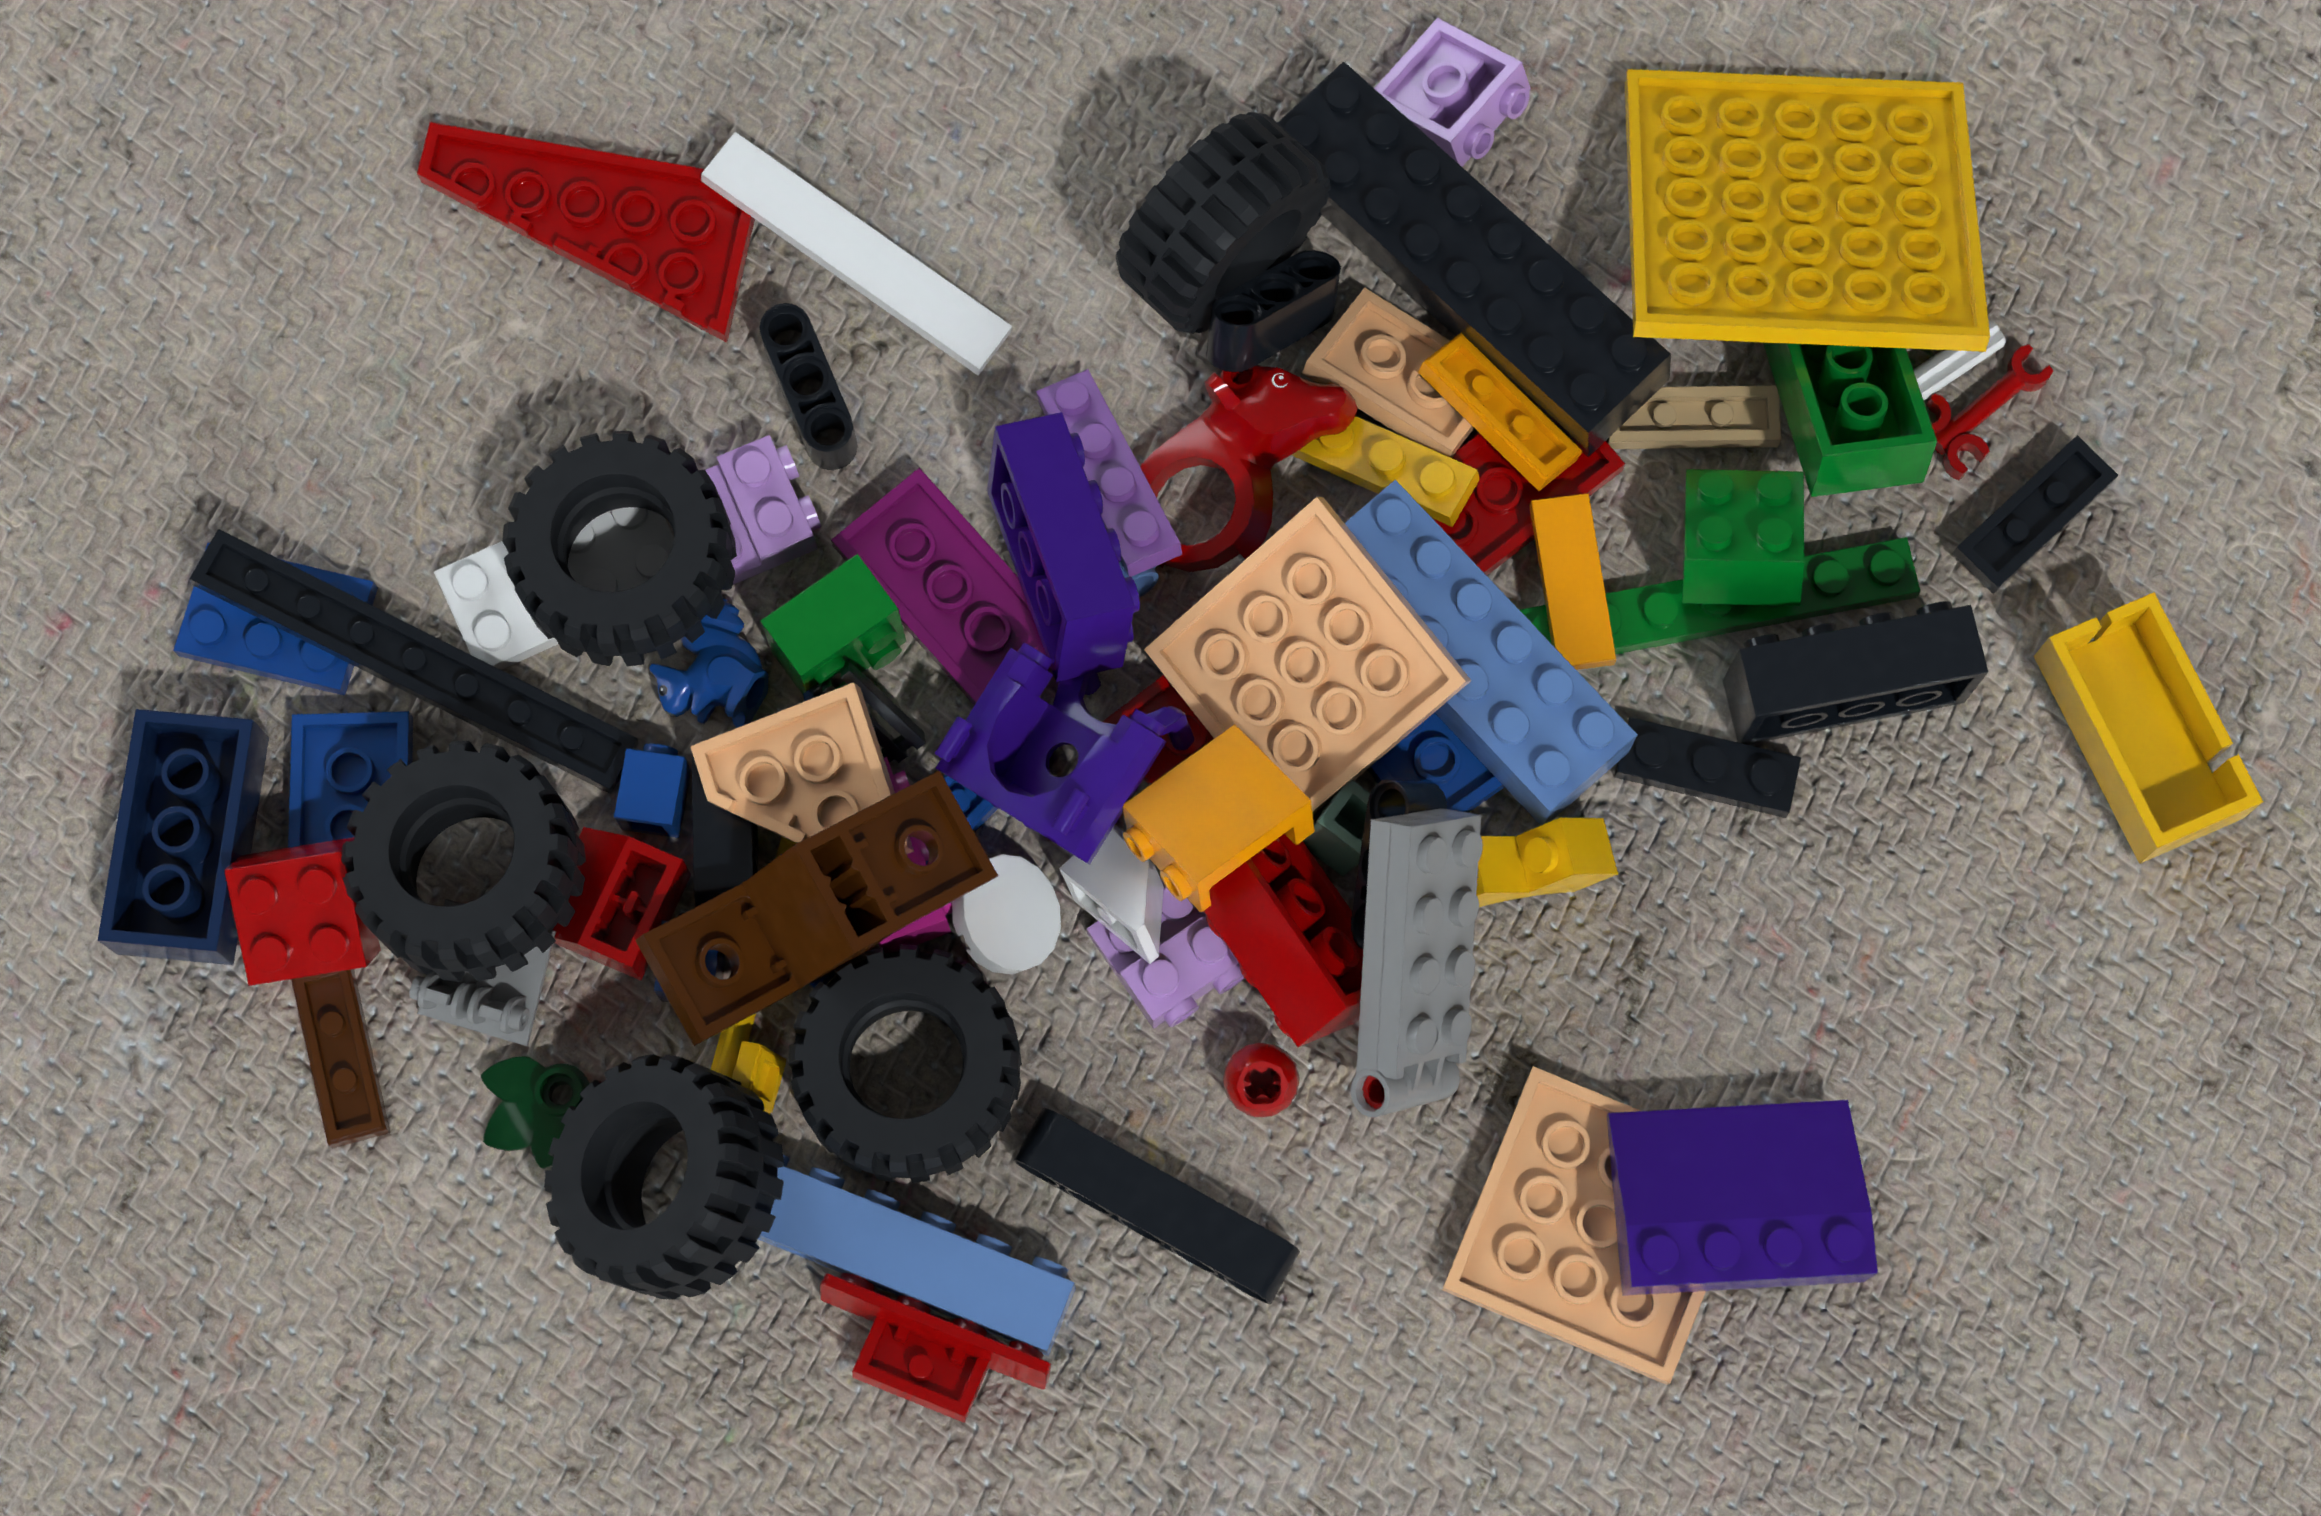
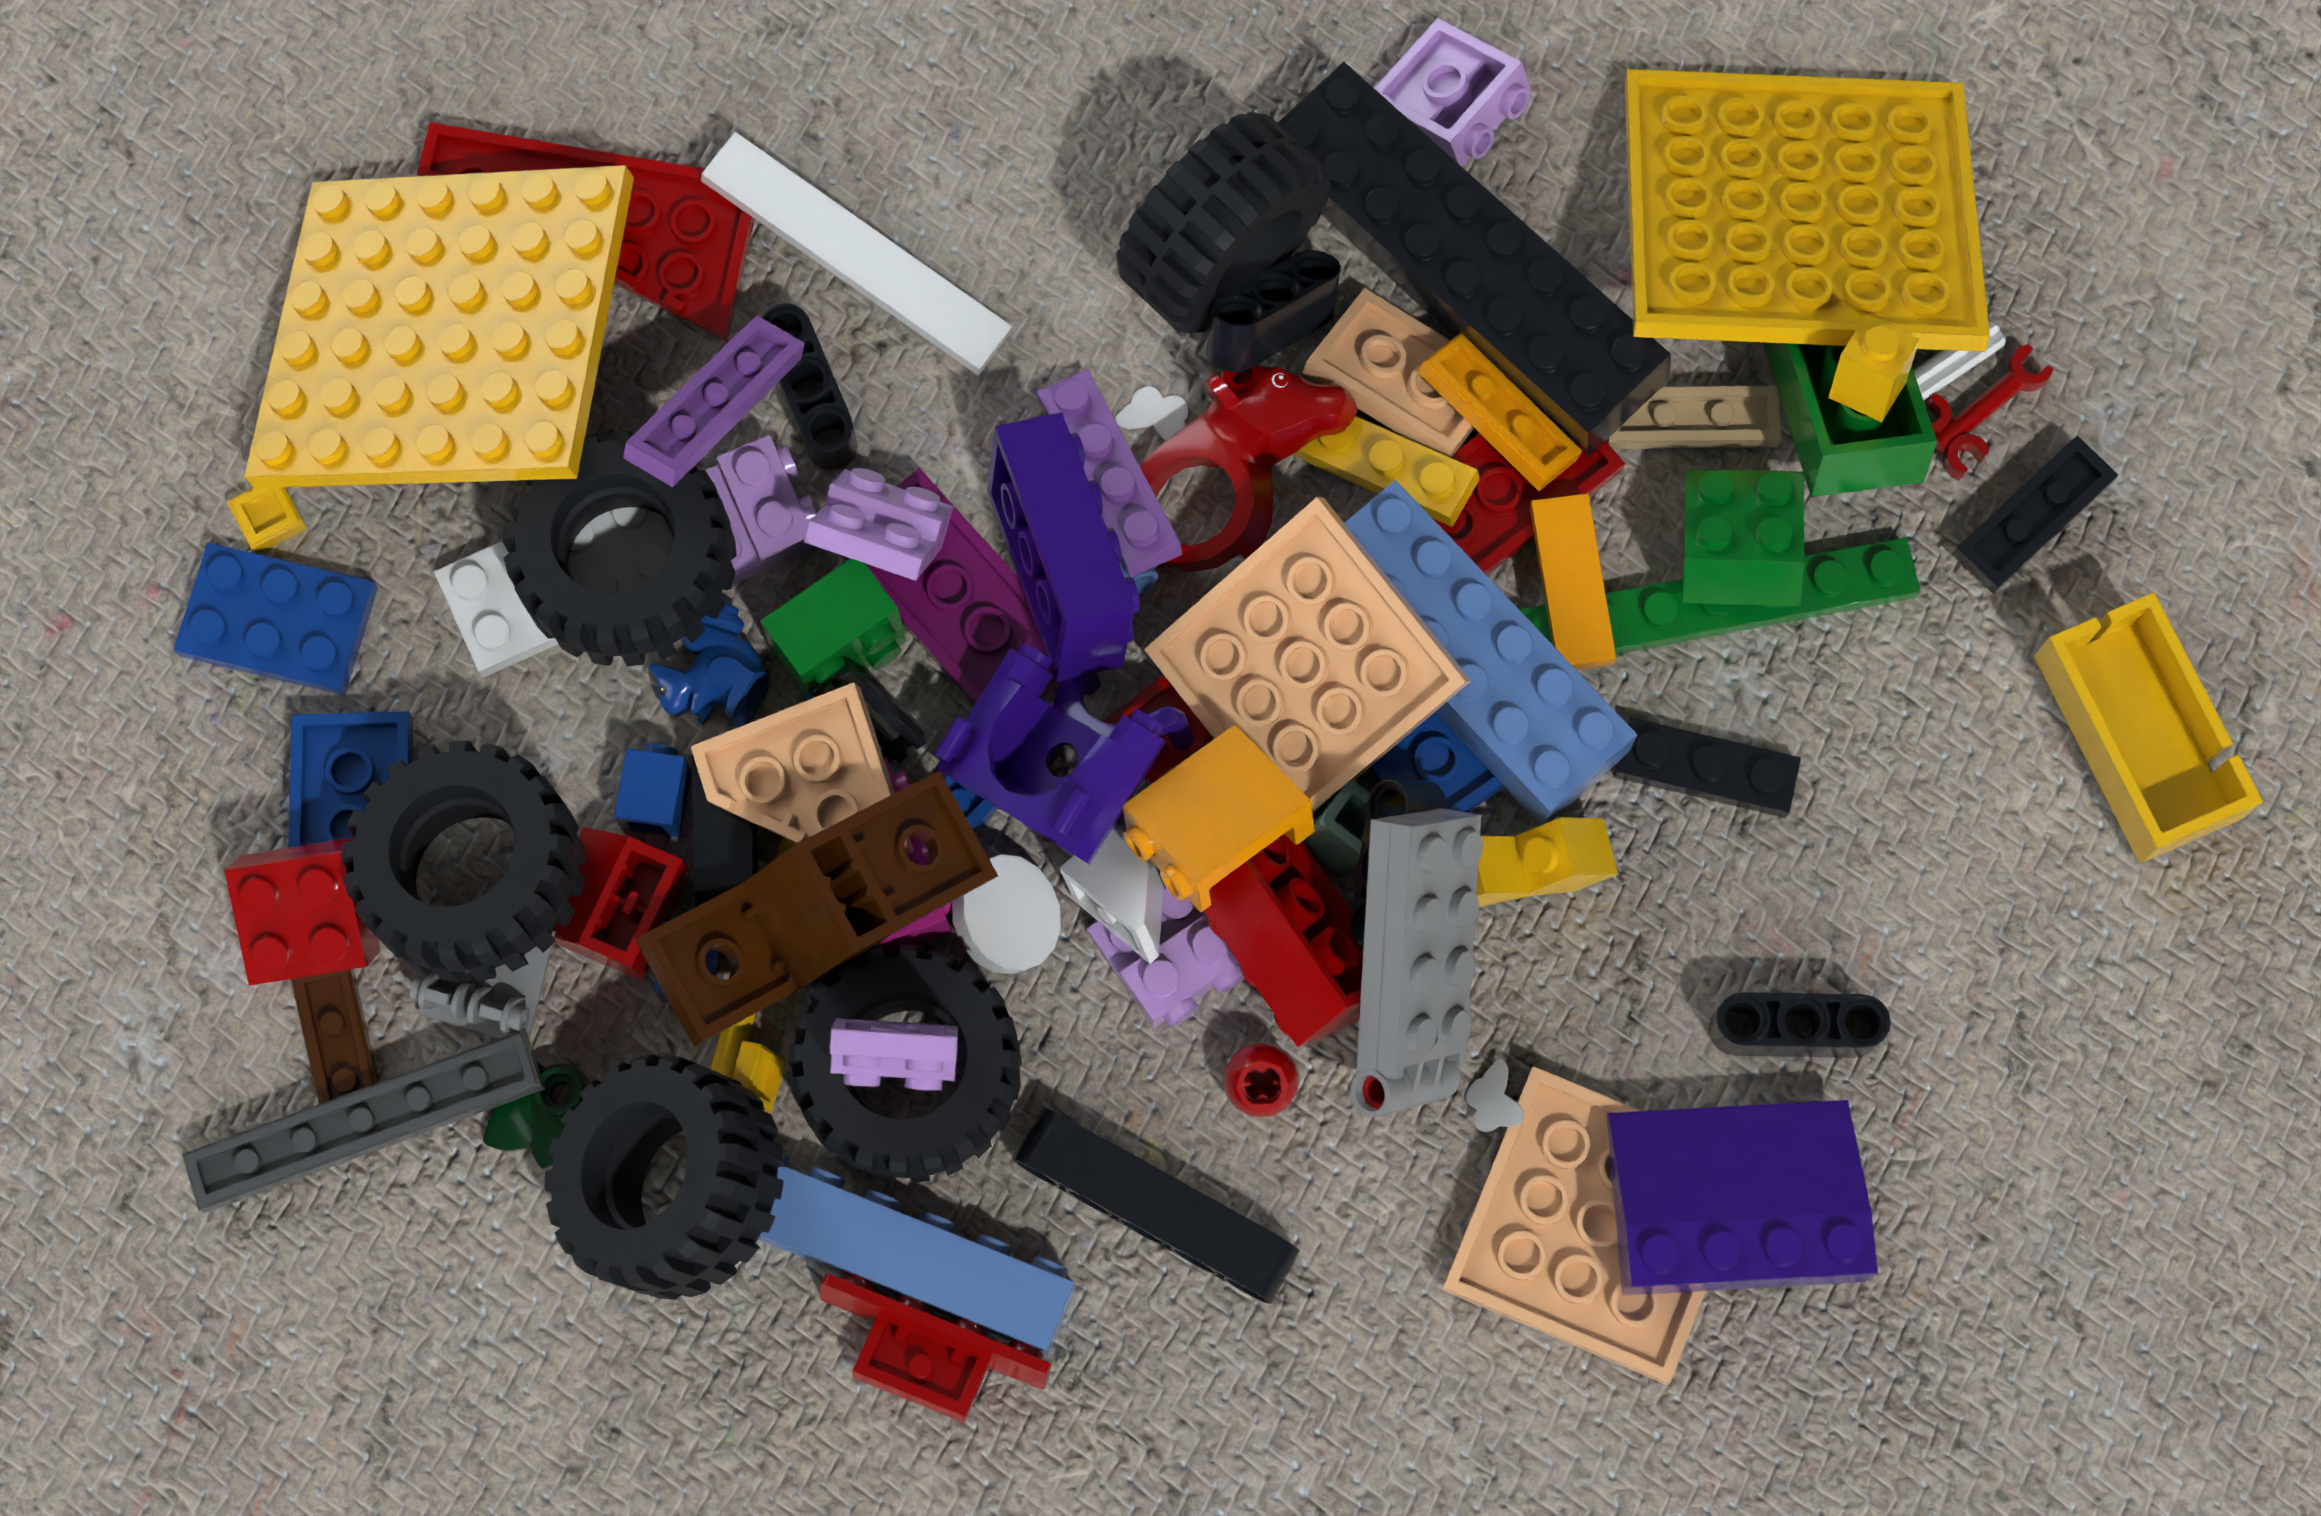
(179, 825): dark blue brick -> none
(266, 517): none -> yellow tile
(363, 1121): none -> dark grey tile
(413, 660): black plate -> none
(442, 329): none -> yellow plate
(713, 401): none -> medium lavender plate
(880, 523): none -> lavender plate
(893, 1049): none -> lavender plate
(1150, 409): none -> white sticker
(1492, 1105): none -> white sticker
(1824, 1011): none -> black beam
(1854, 673): black brick -> none
(1873, 368): none -> yellow brick

